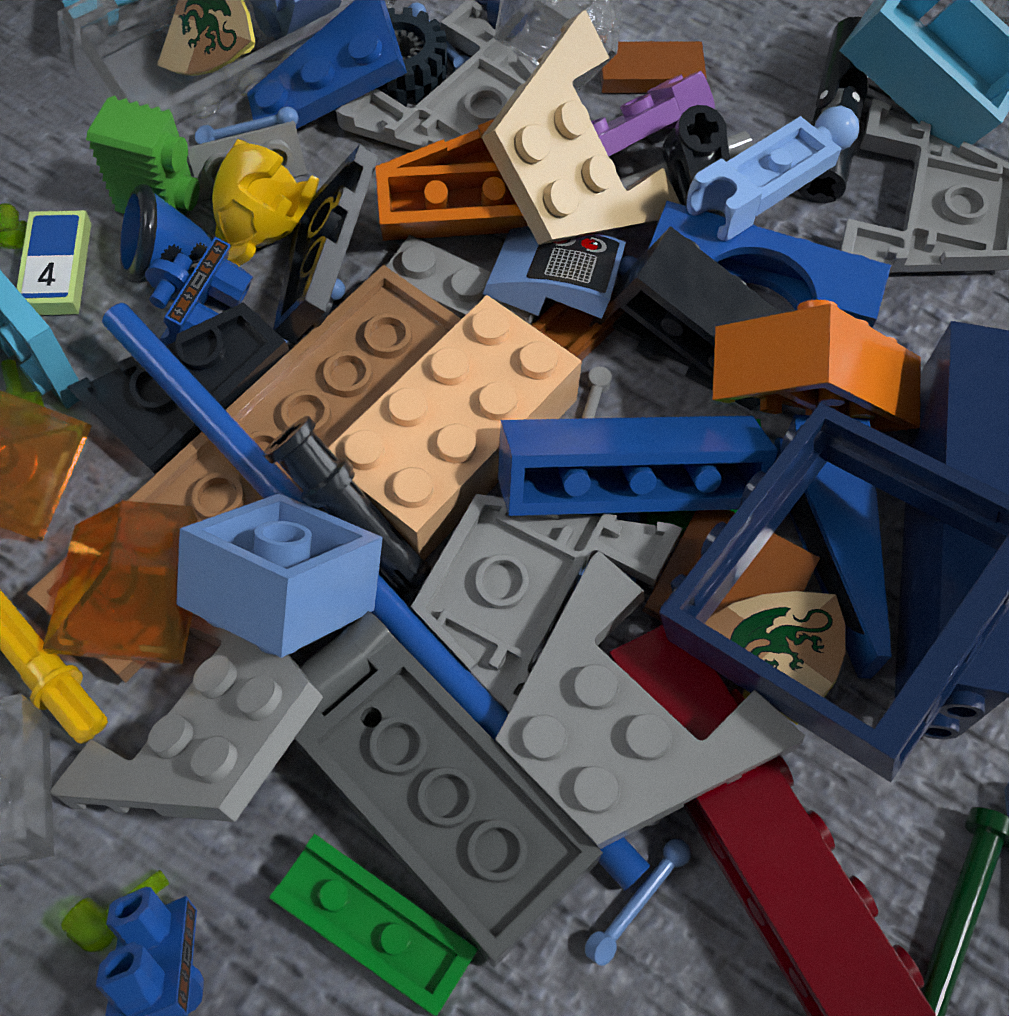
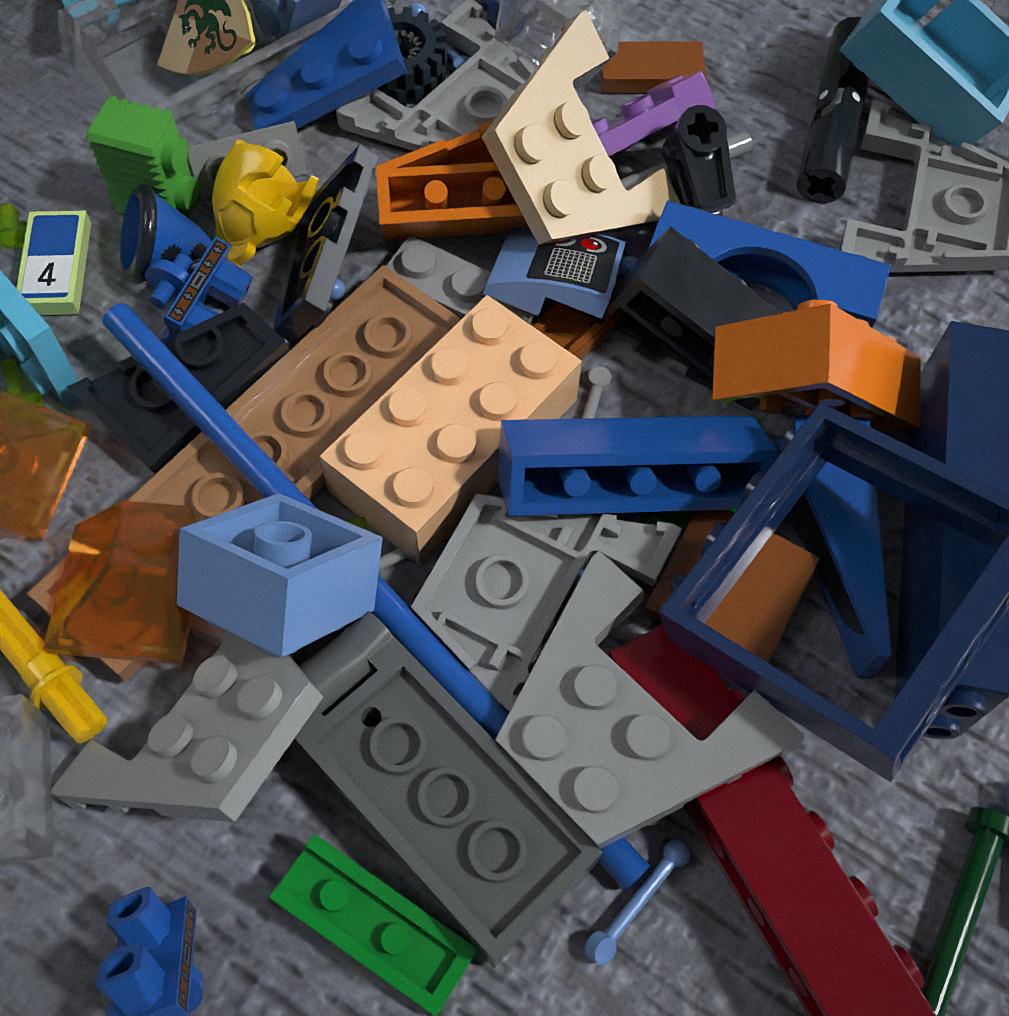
(87, 919): clear neon green hand -> none
(207, 133): medium blue hinge -> none
(330, 485): black pin -> none
(771, 169): light blue plate -> none
(790, 631): shield -> none

